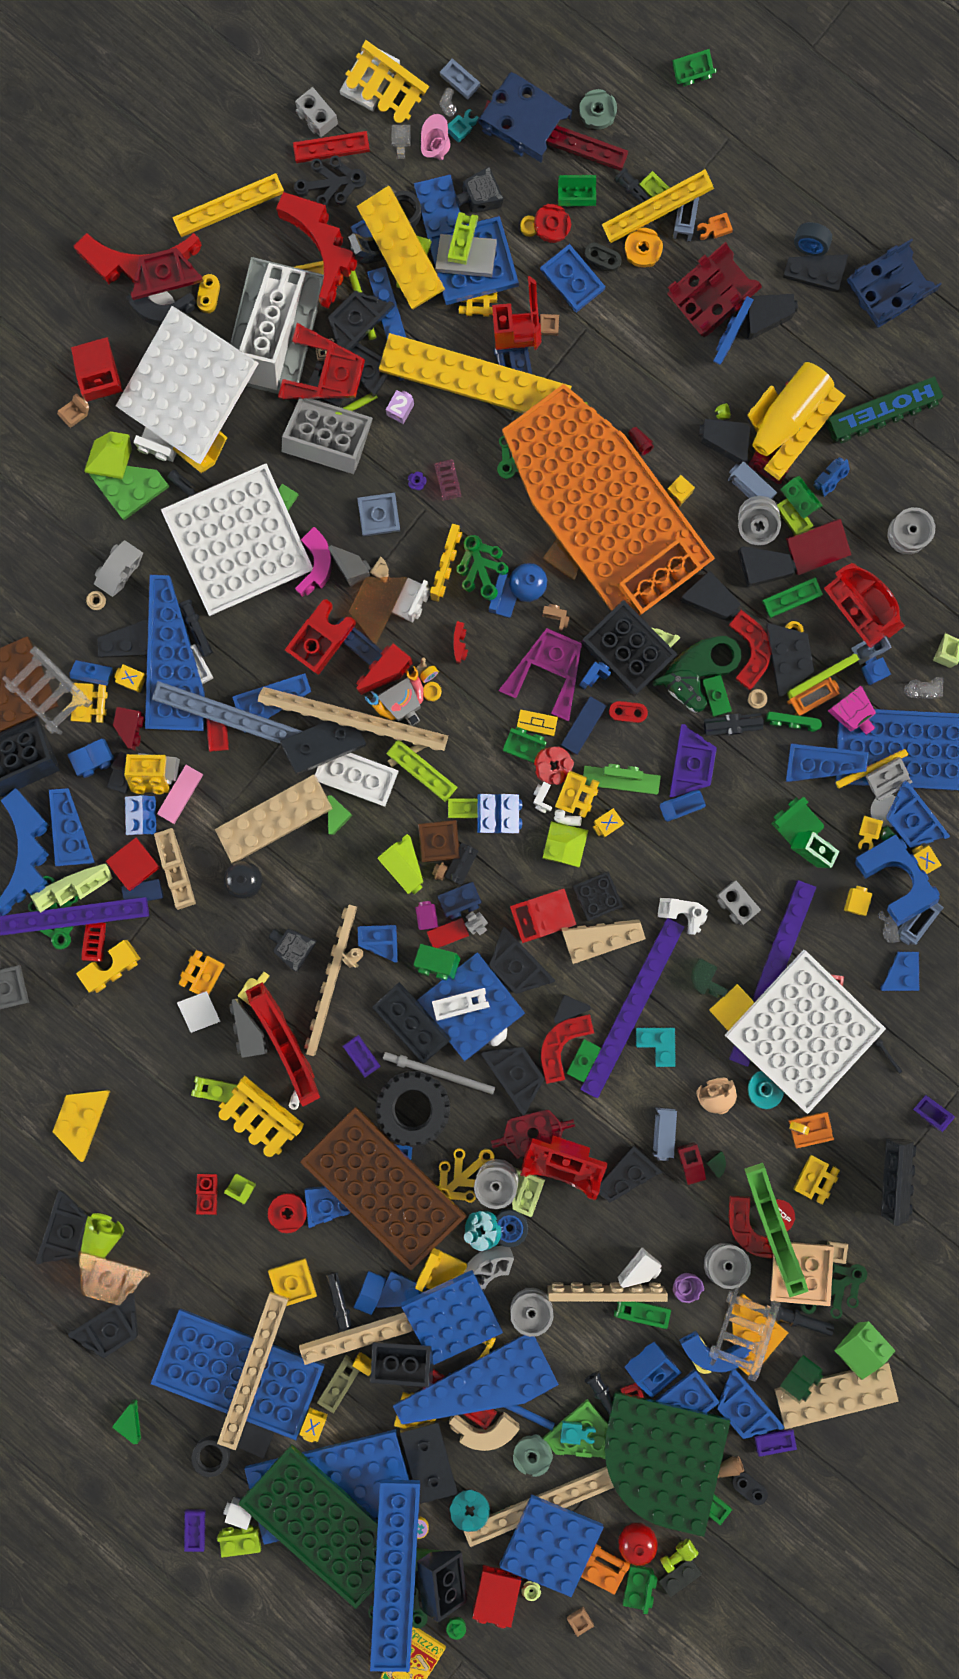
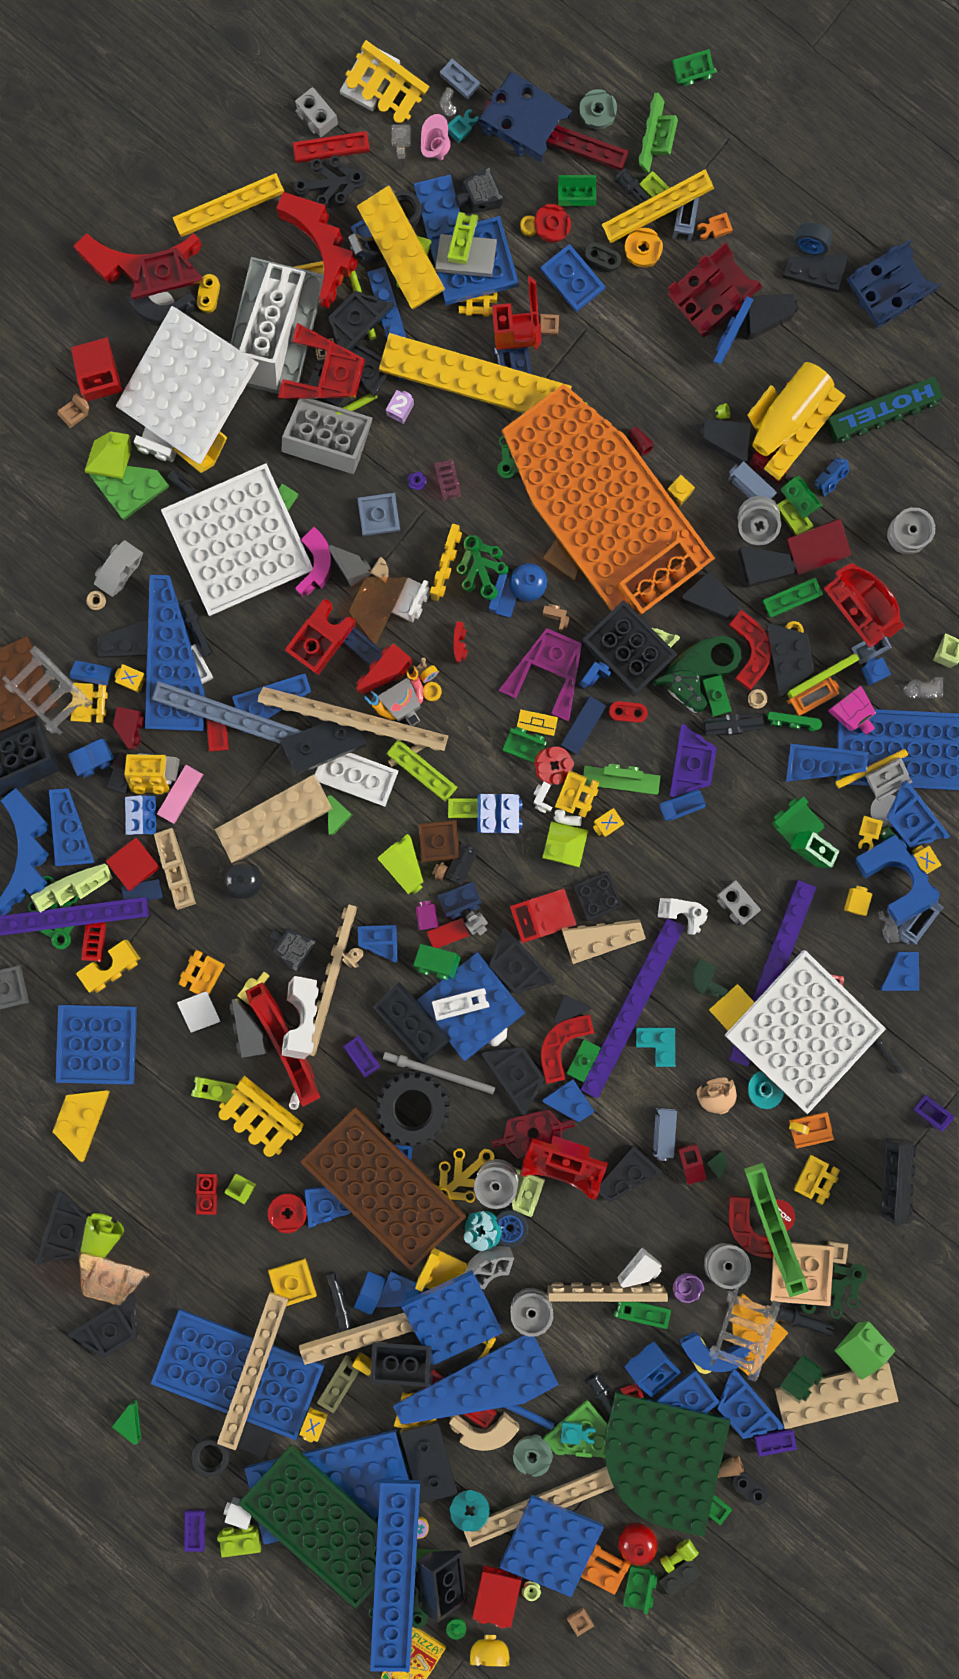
(96, 1044): none -> blue plate
(302, 995): none -> white arch
(489, 1652): none -> yellow cylinder
(570, 1101): none -> blue wing
(659, 133): none -> bright green bracket

